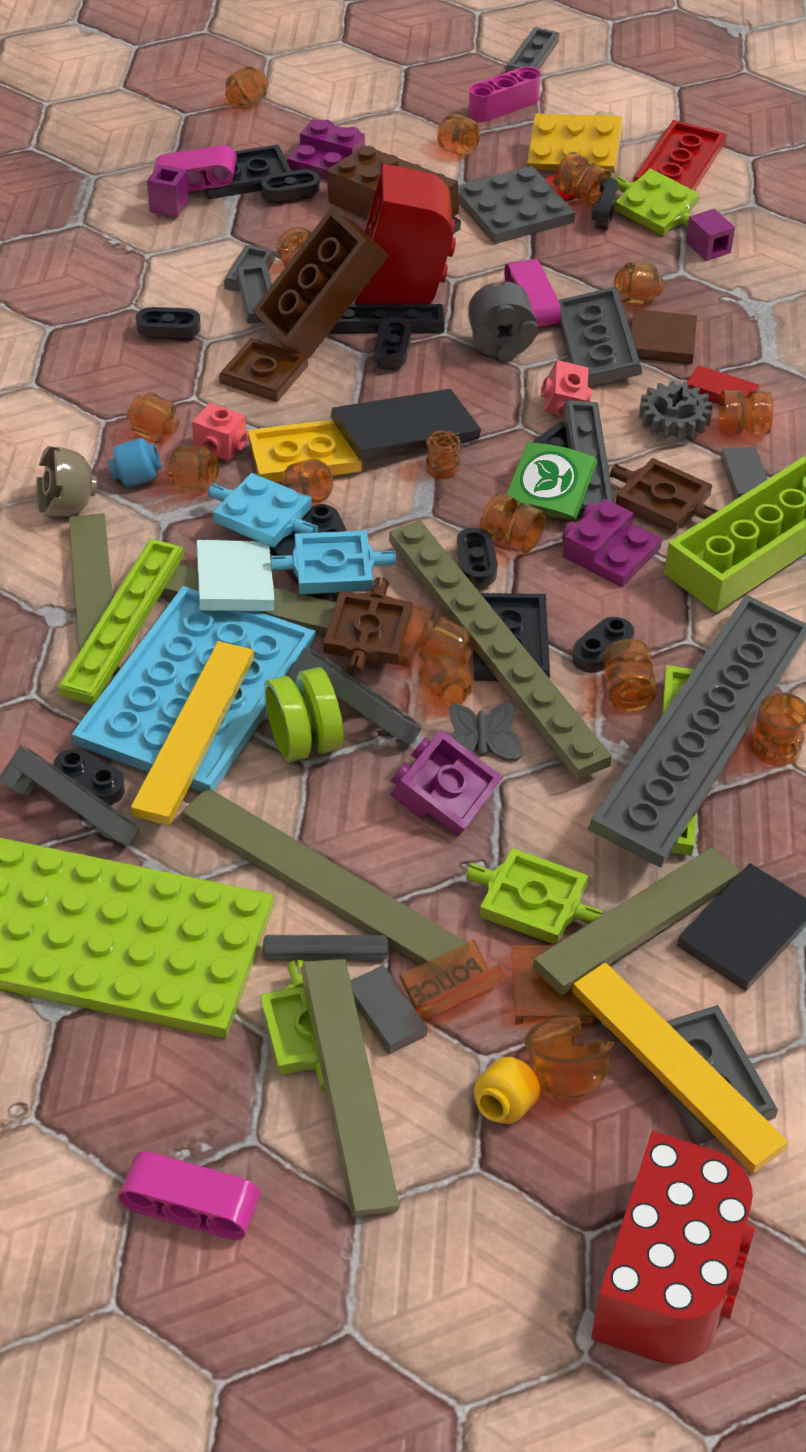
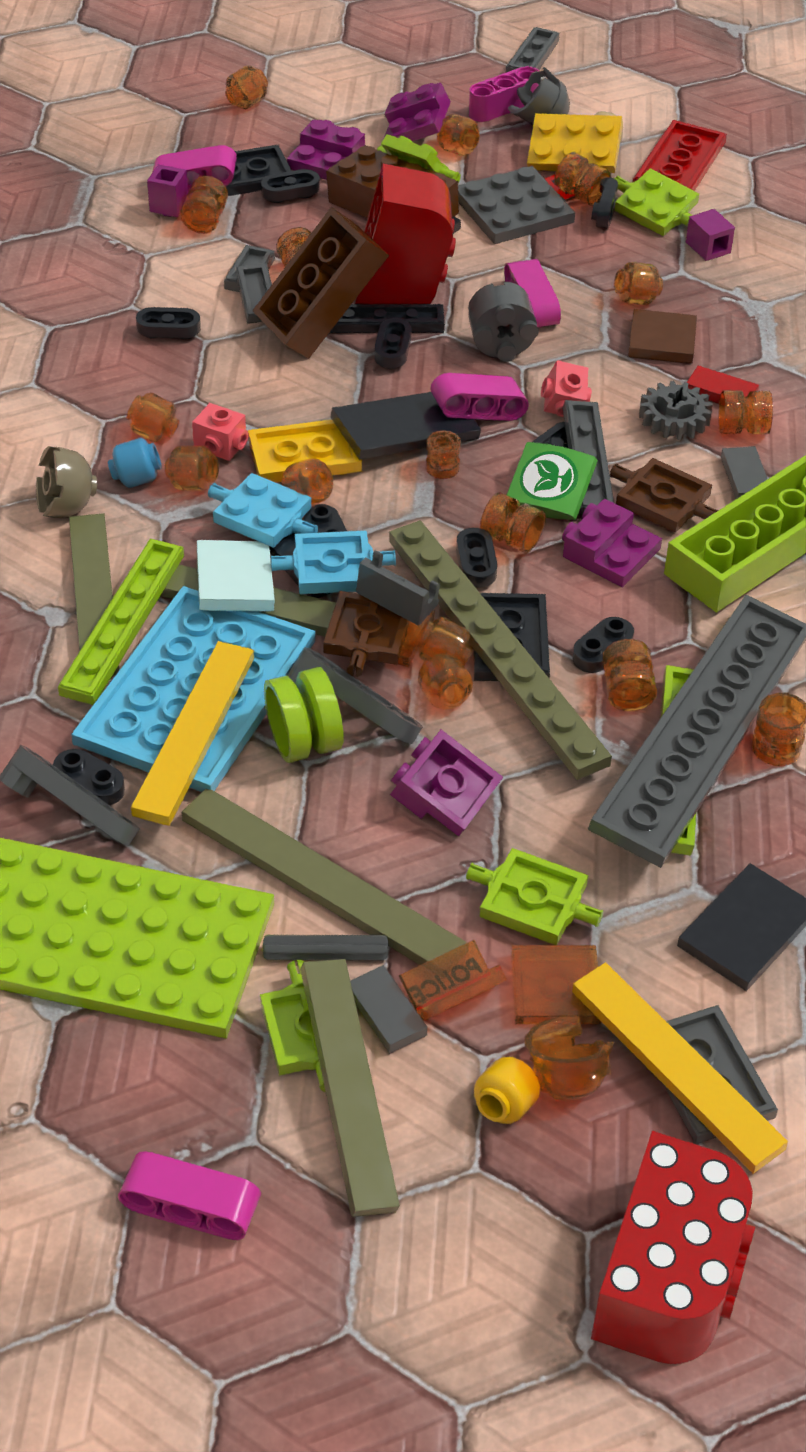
(204, 204): none -> clear orange wheel
(263, 369): reddish brown tile -> none
(395, 591): none -> dark grey hinge
(417, 112): none -> magenta plate
(422, 155): none -> lime plate
(479, 396): none -> dark pink beam
(486, 729): dark grey piece -> none
(547, 98): none -> dark grey helmet
(599, 336): dark grey tile -> none
(635, 920): olive tile -> none

